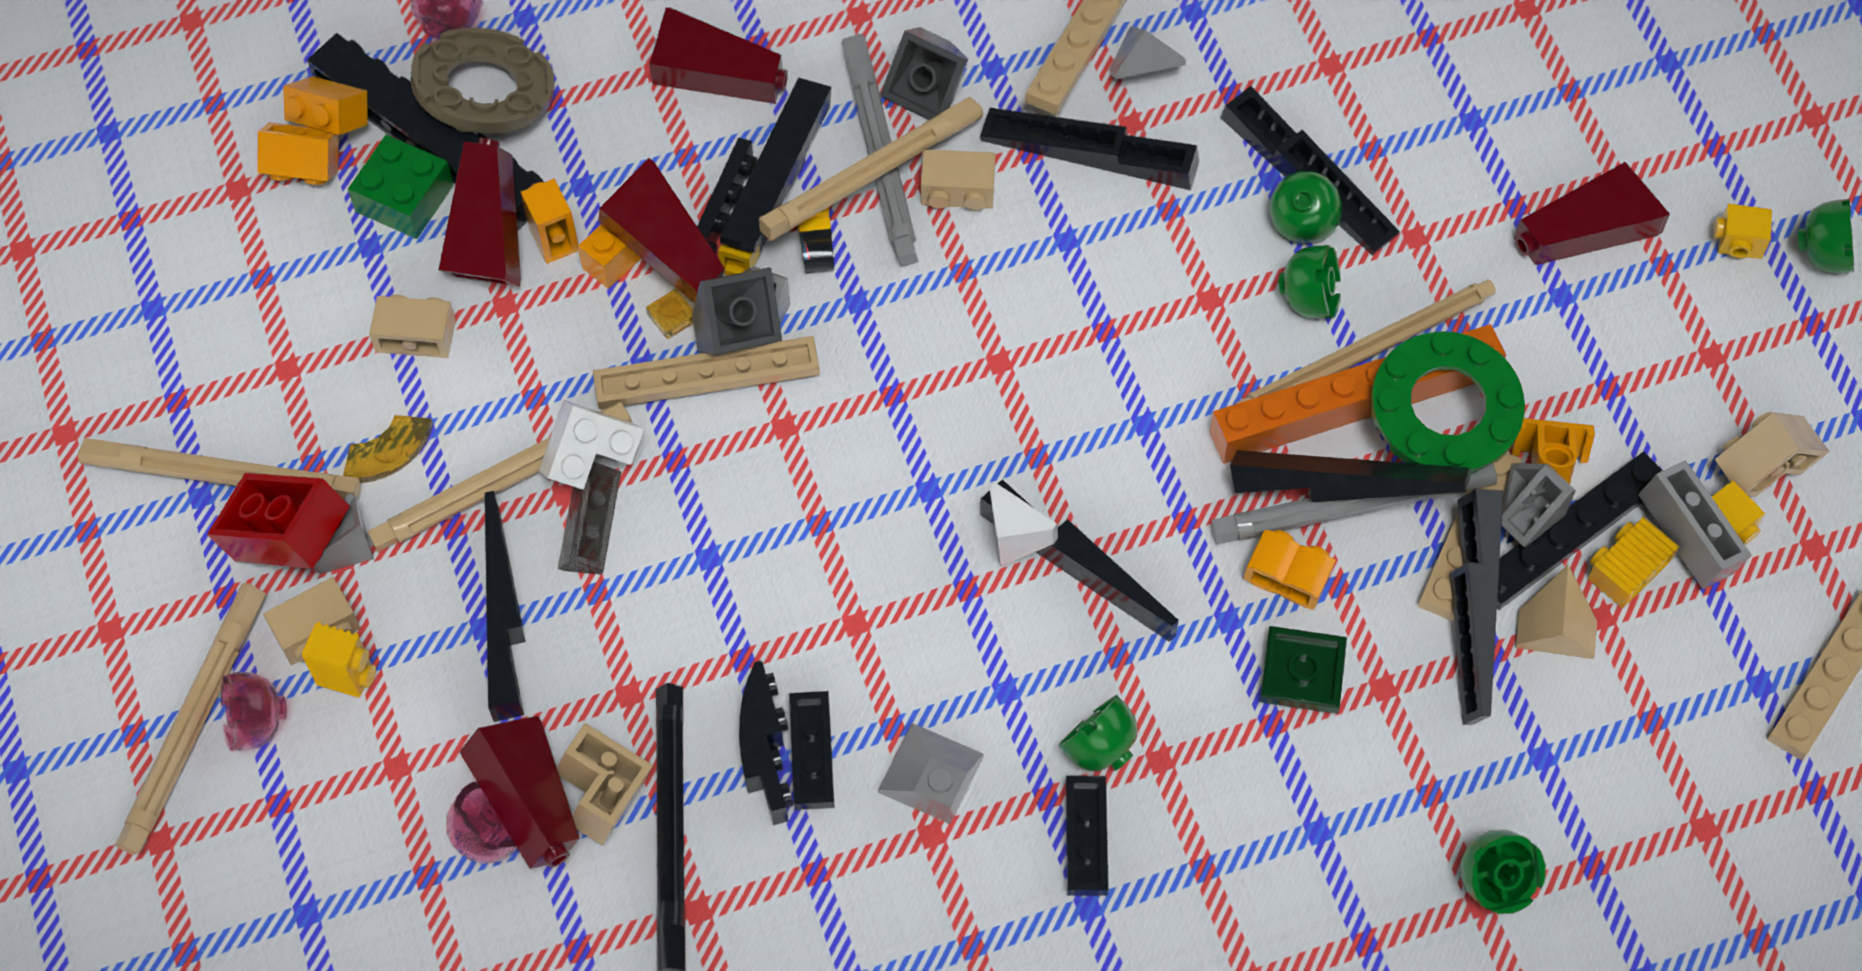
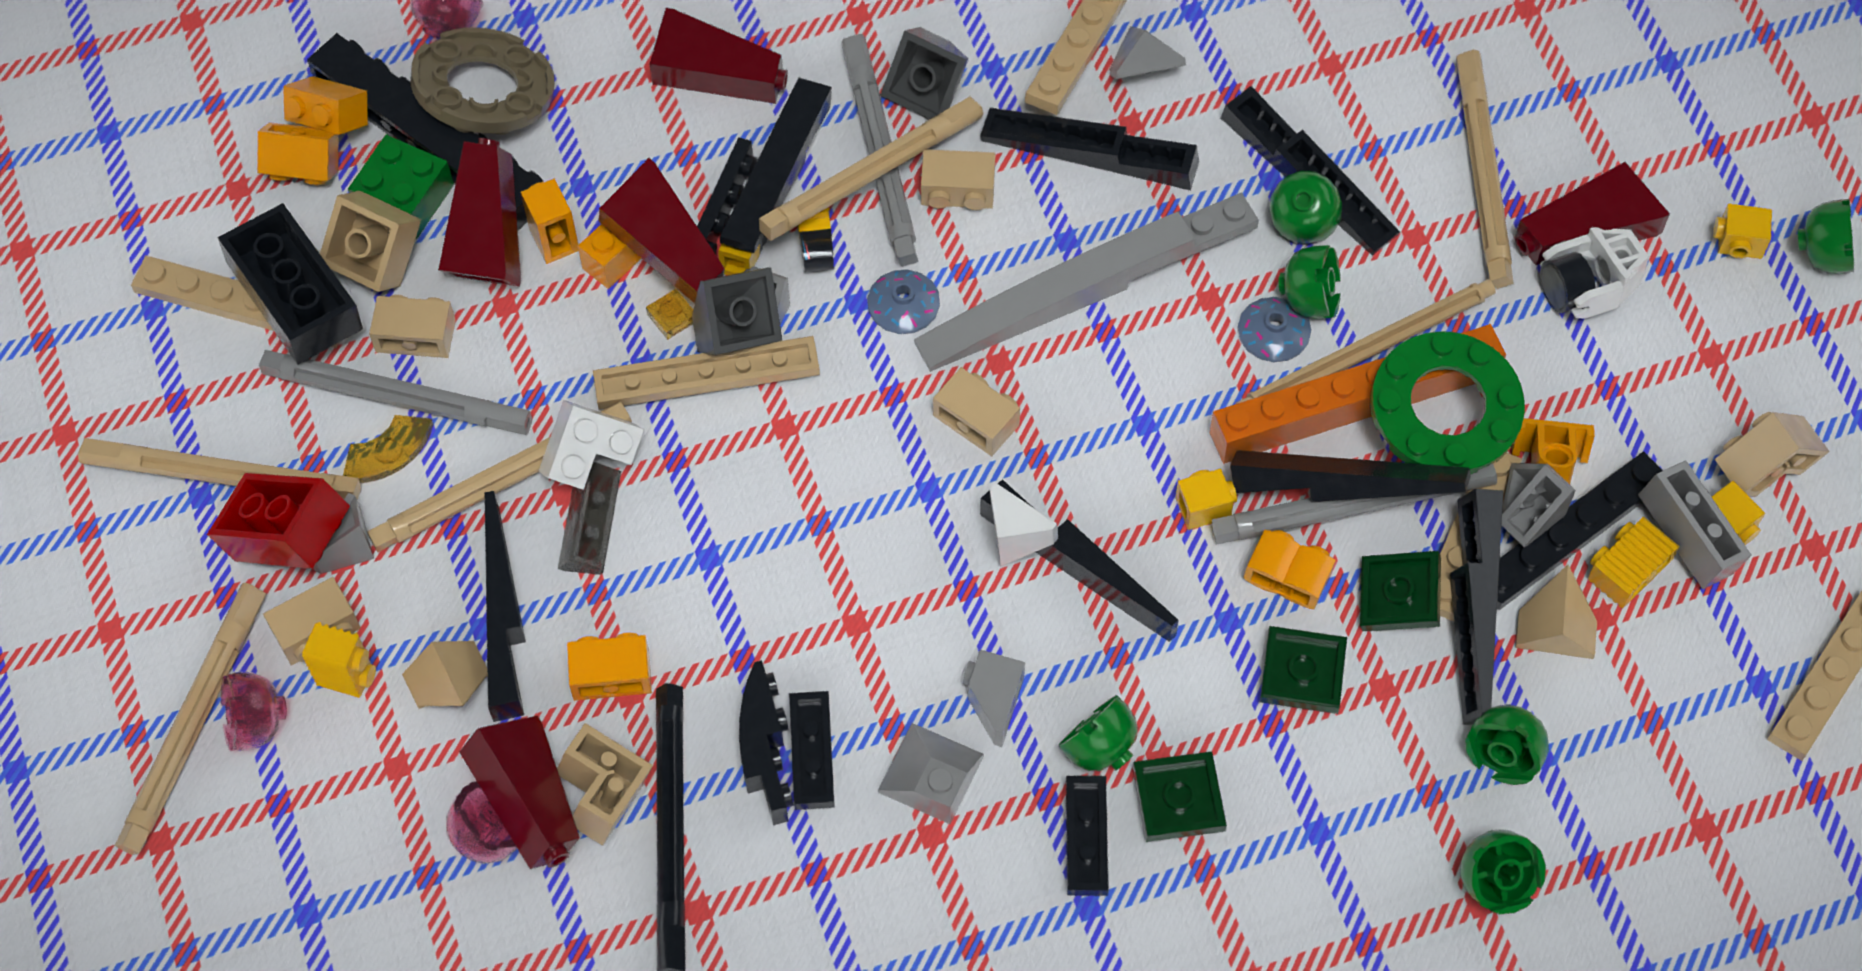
(197, 291): none -> tan plate
(290, 283): none -> black brick
(369, 240): none -> tan brick
(396, 392): none -> light grey piece
(445, 674): none -> tan slope
(609, 666): none -> light orange brick
(908, 313): none -> sand blue dish
(976, 411): none -> tan brick
(994, 690): none -> light grey slope
(1085, 279): none -> light grey slope
(1179, 796): none -> dark green plate
(1205, 497): none -> yellow brick
(1271, 341): none -> sand blue dish
(1400, 591): none -> dark green plate
(1485, 168): none -> tan piece
(1509, 743): none -> green cylinder
(1612, 256): none -> white piece

